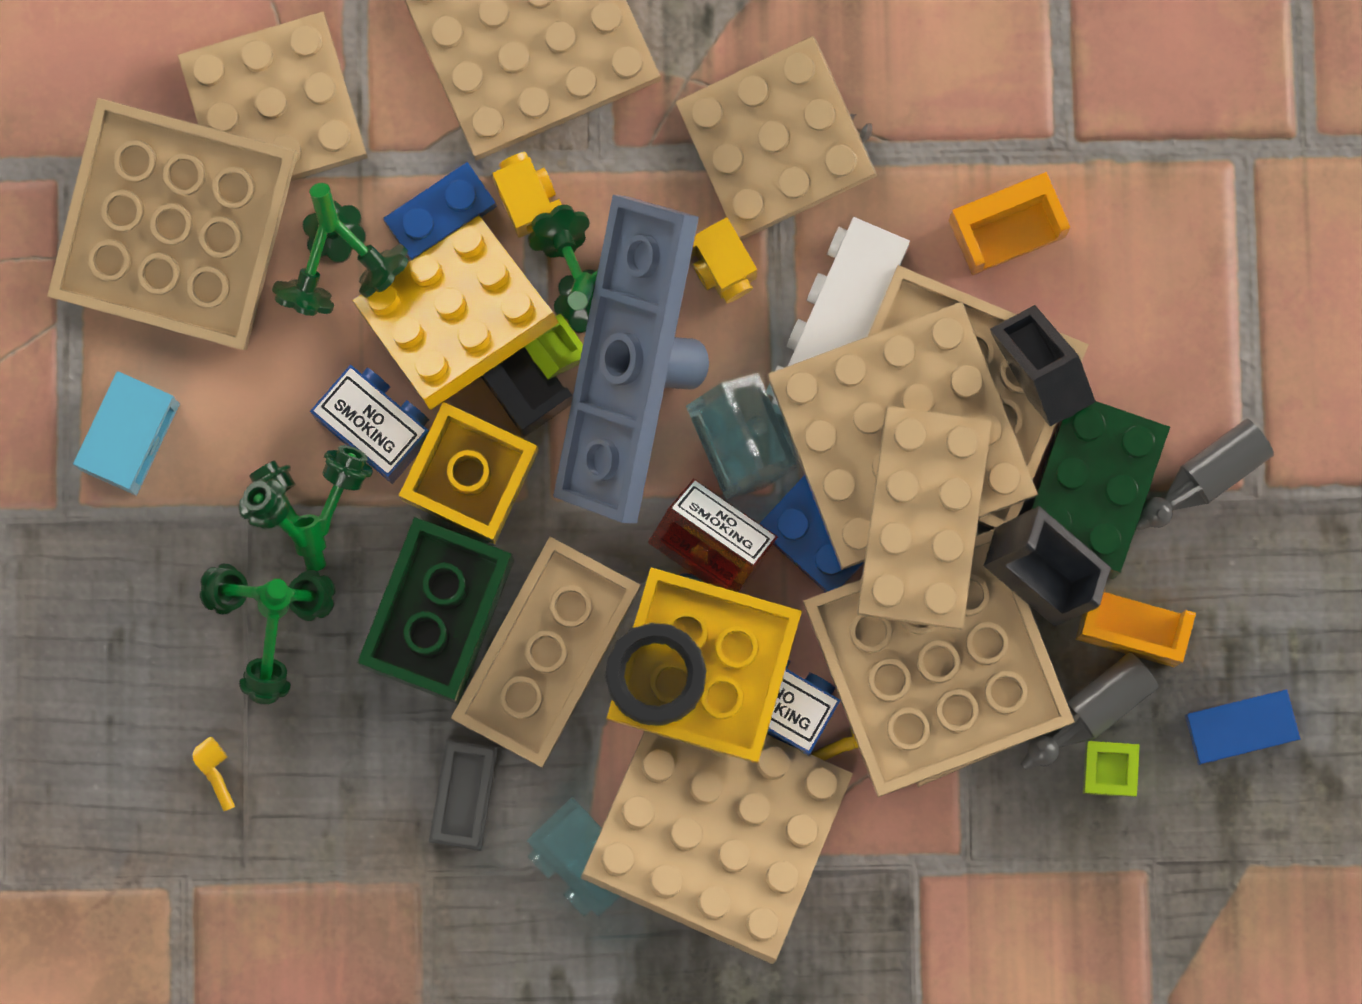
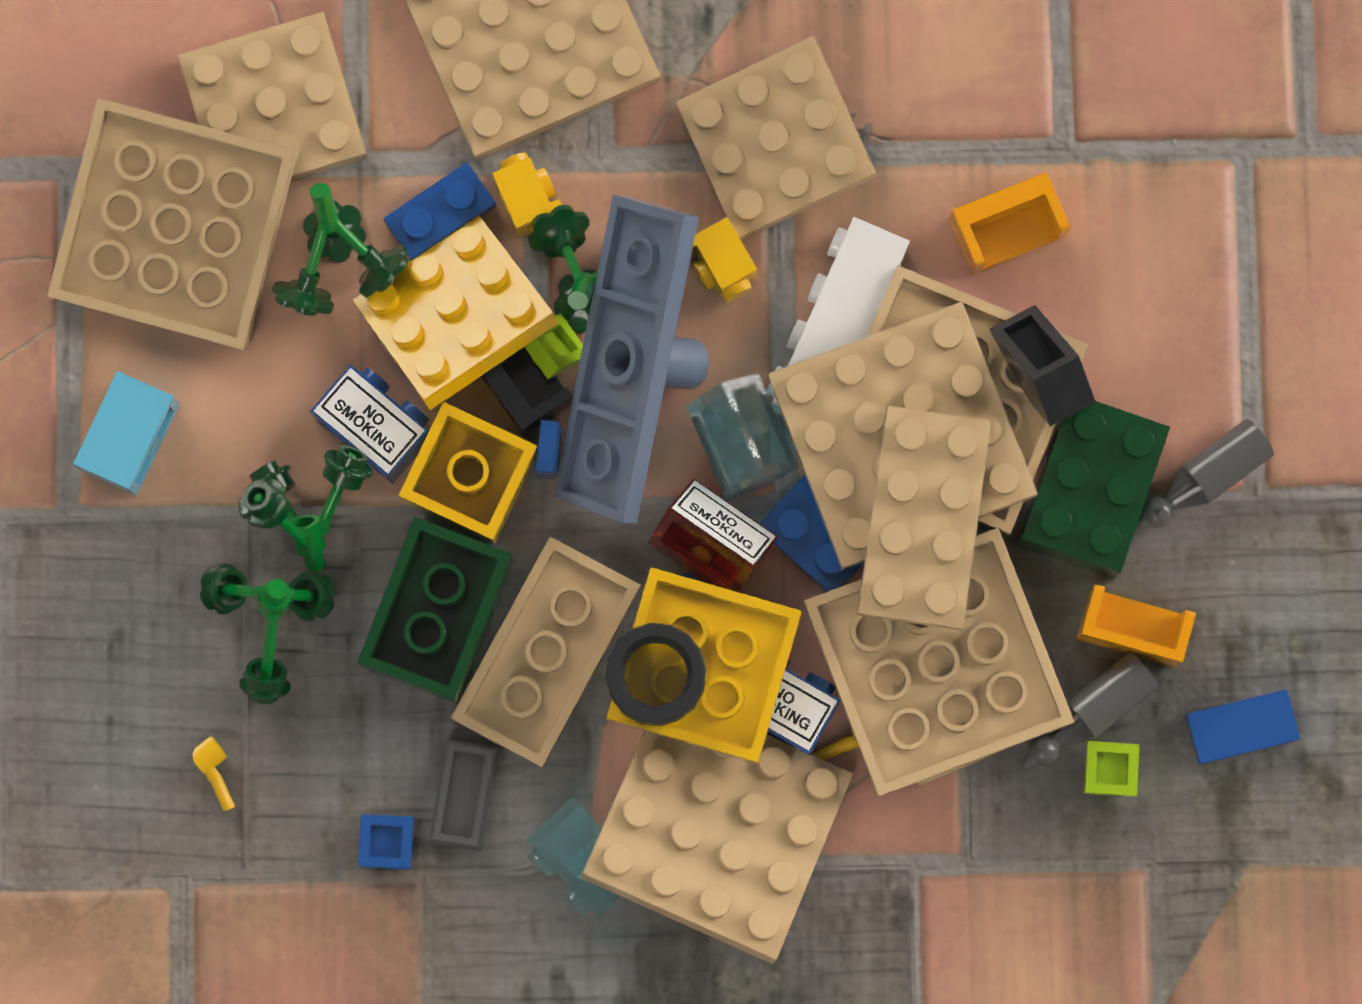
(386, 841): none -> blue plate
(548, 449): none -> blue tile
(1047, 566): black panel -> none

